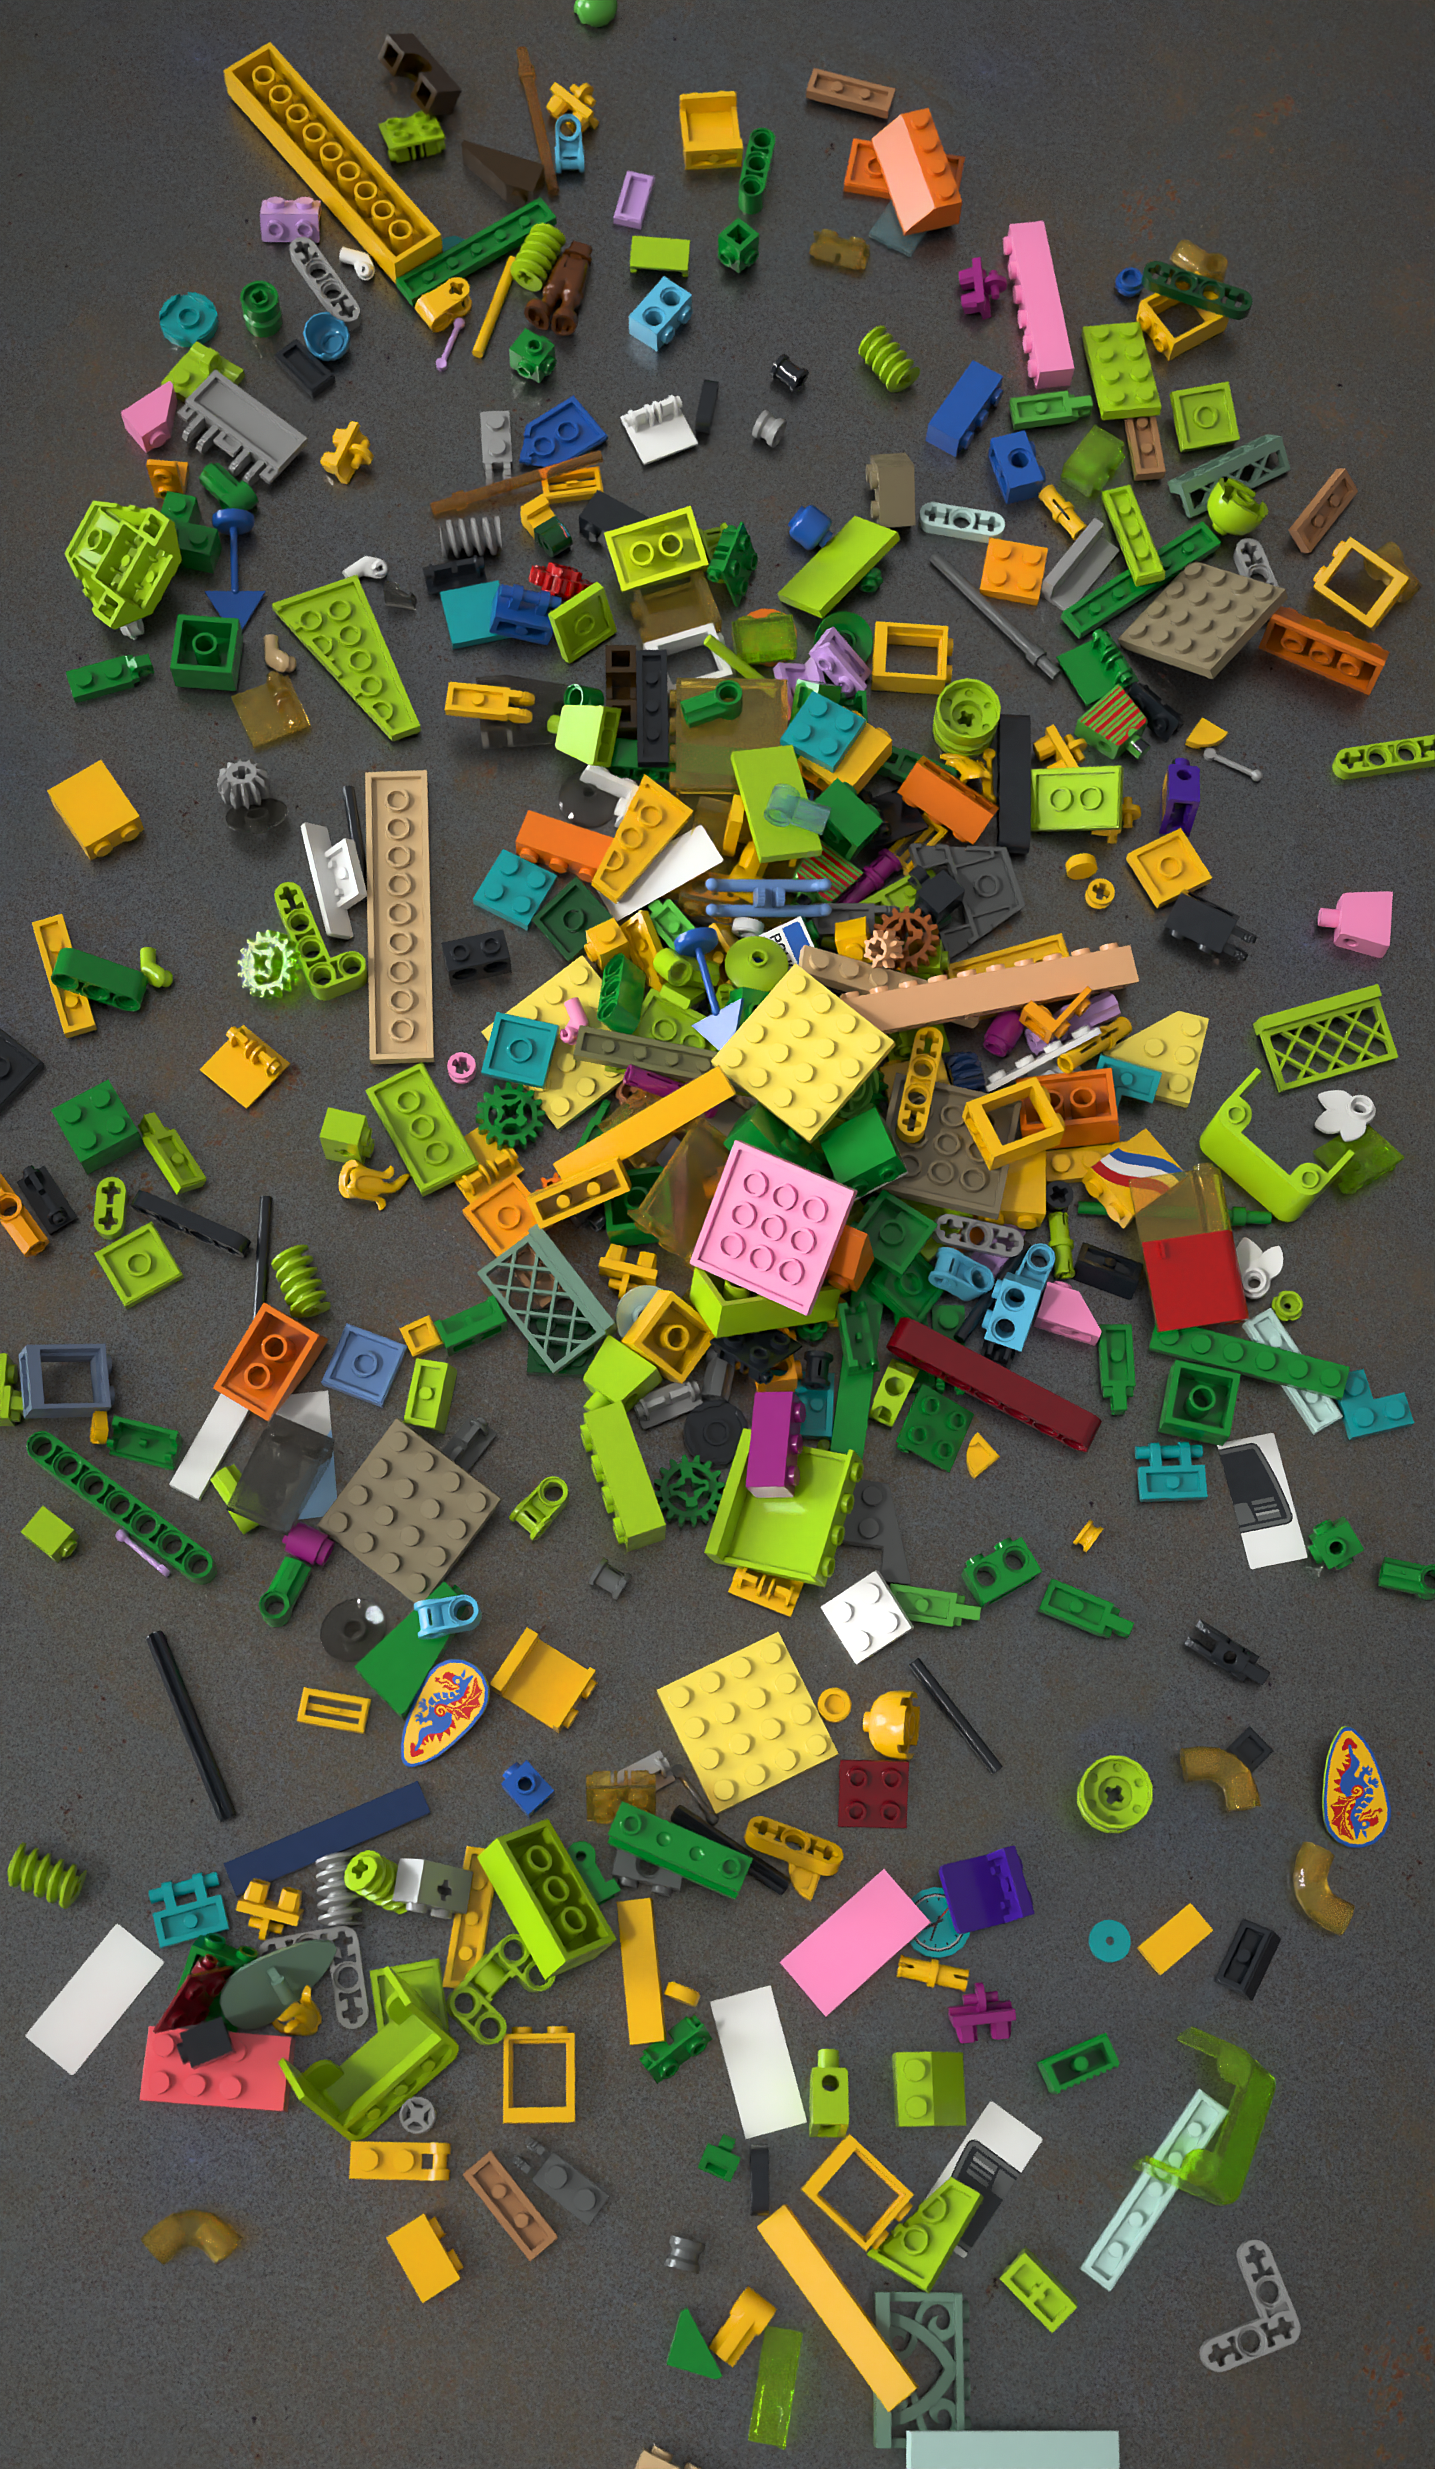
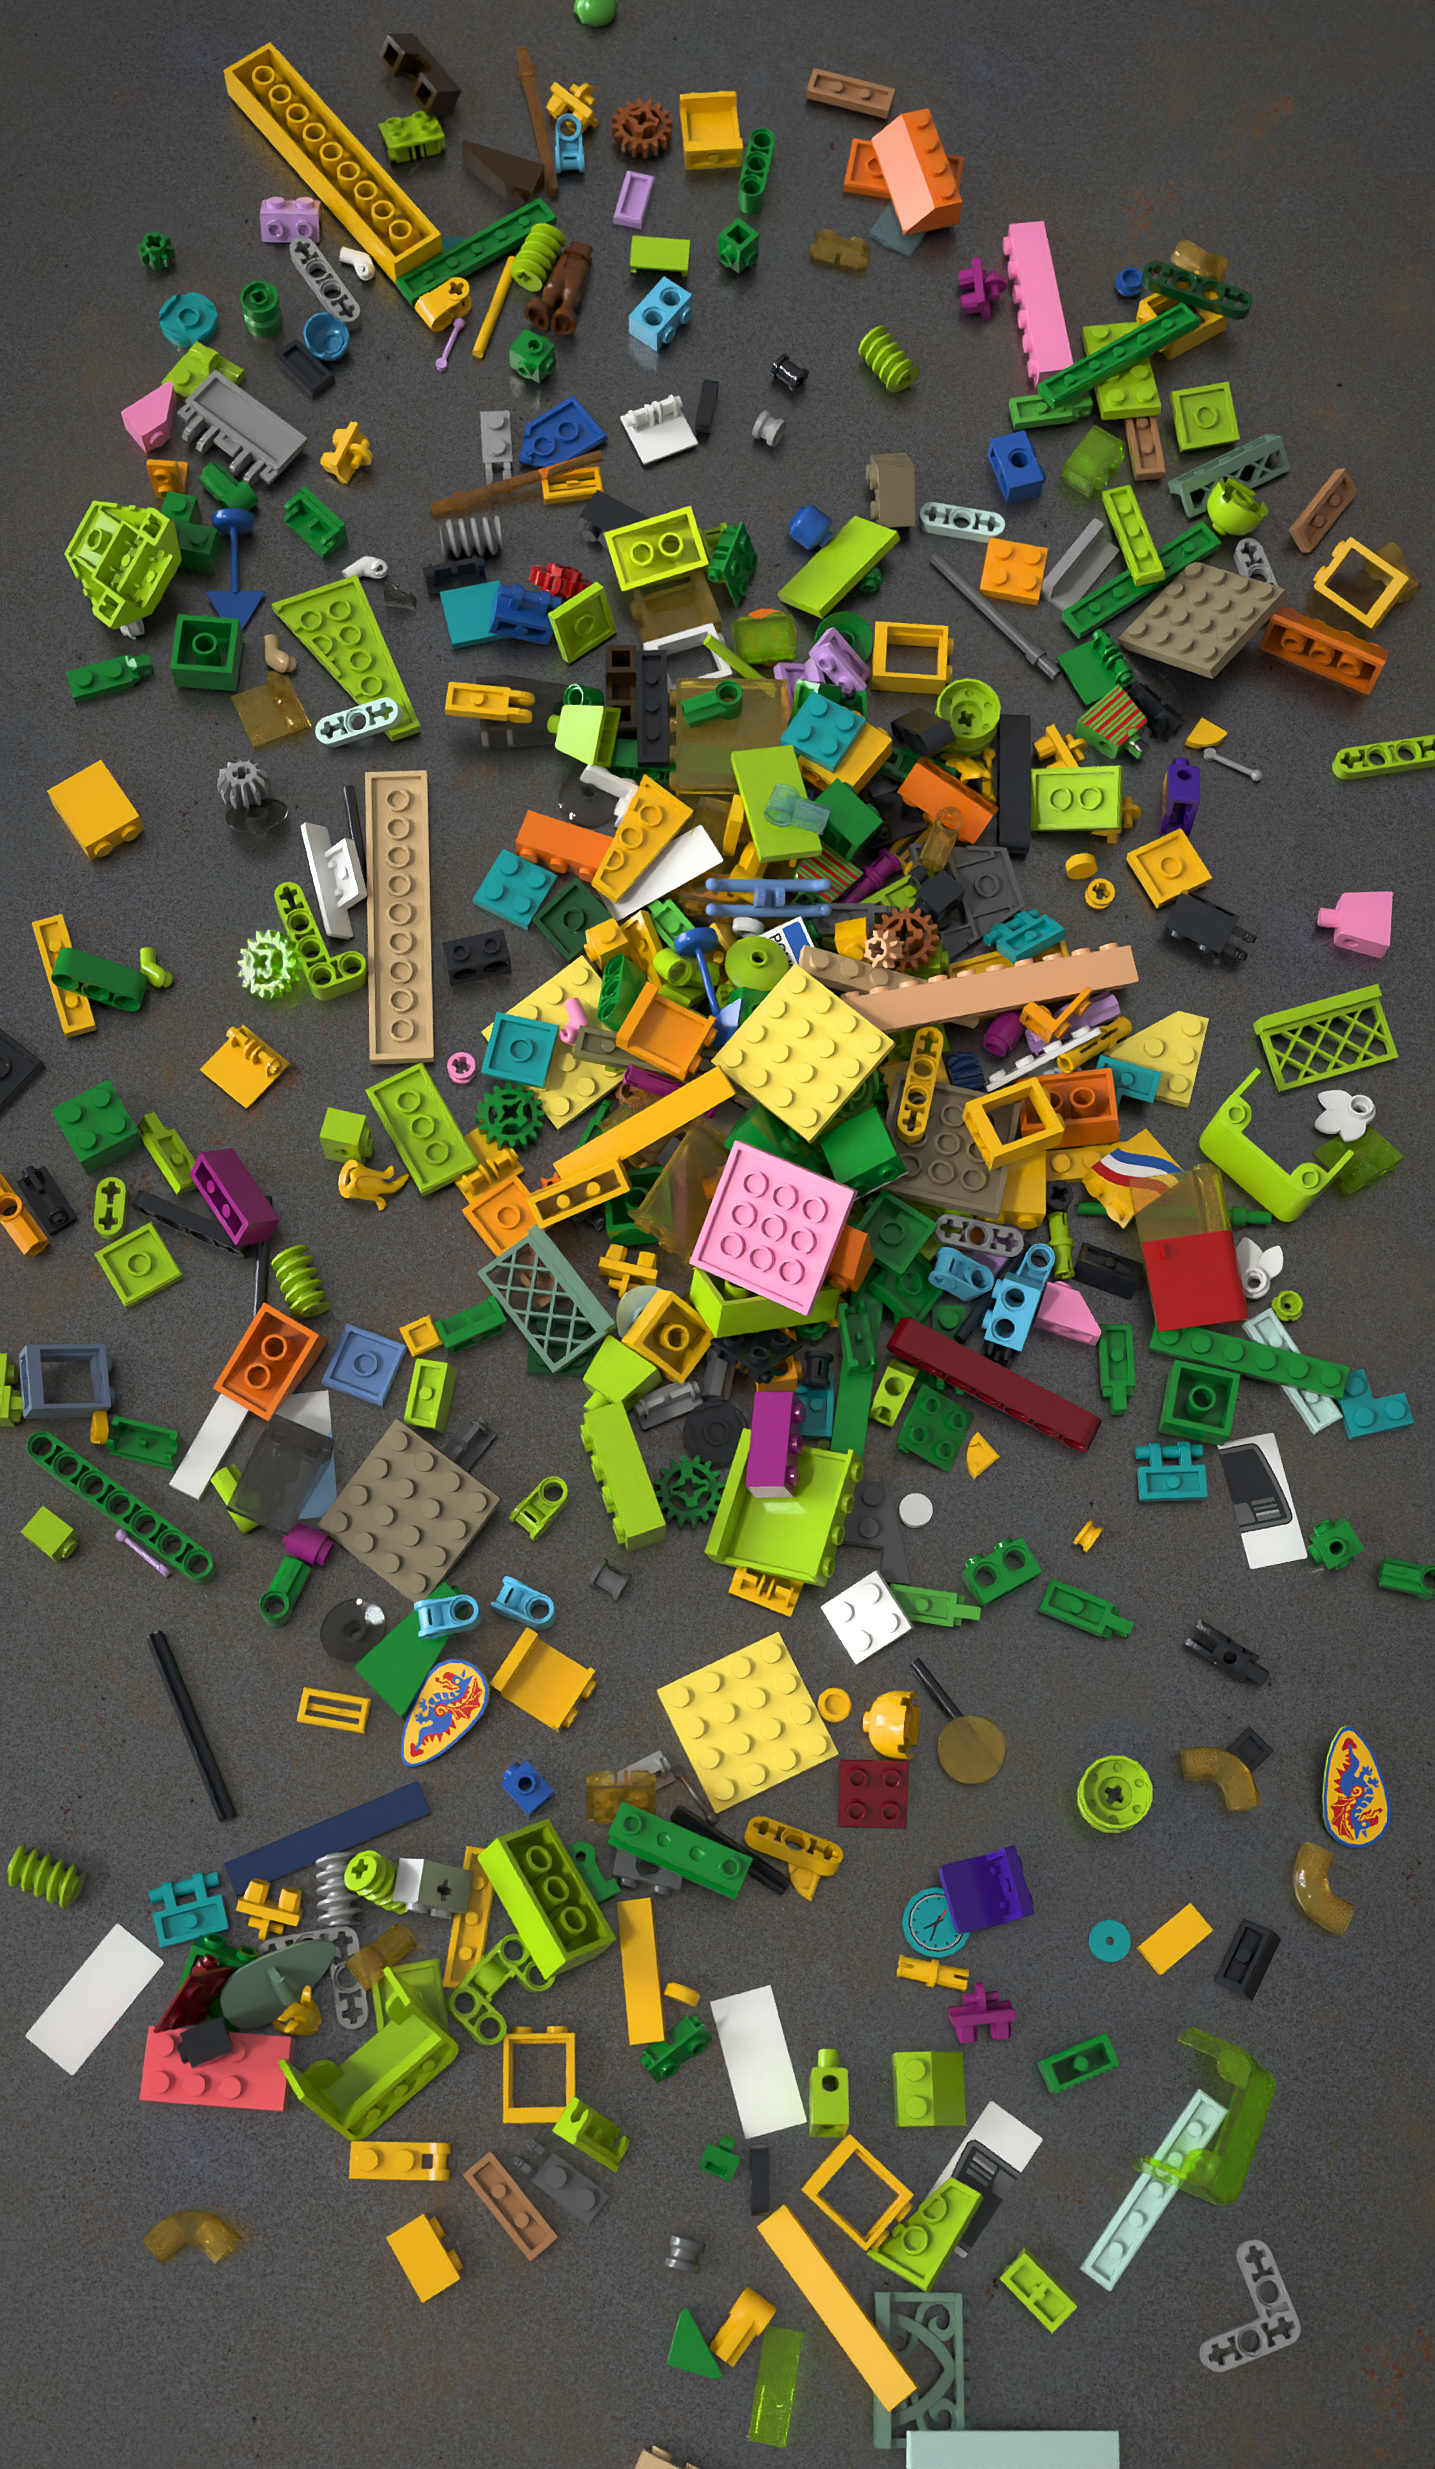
(156, 250): none -> green gear
(234, 1196): none -> magenta brick
(314, 523): none -> green hinge
(336, 720): none -> light aqua beam
(385, 1951): none -> clear yellow piece
(414, 2111): light grey wheel -> none
(518, 1601): none -> medium azure piece
(545, 526): leg -> none
(592, 2133): none -> lime hinge
(642, 127): none -> dark orange gear
(666, 1033): none -> light orange panel
(855, 1942): bright pink tile -> none
(915, 1510): none -> white tile
(923, 733): none -> black beam
(941, 840): none -> clear yellow piece
(965, 409): blue brick -> none
(972, 1749): none -> clear yellow tile
(1025, 935): none -> teal plate
(1051, 499): yellow pin -> none
(1118, 355): none -> green tile

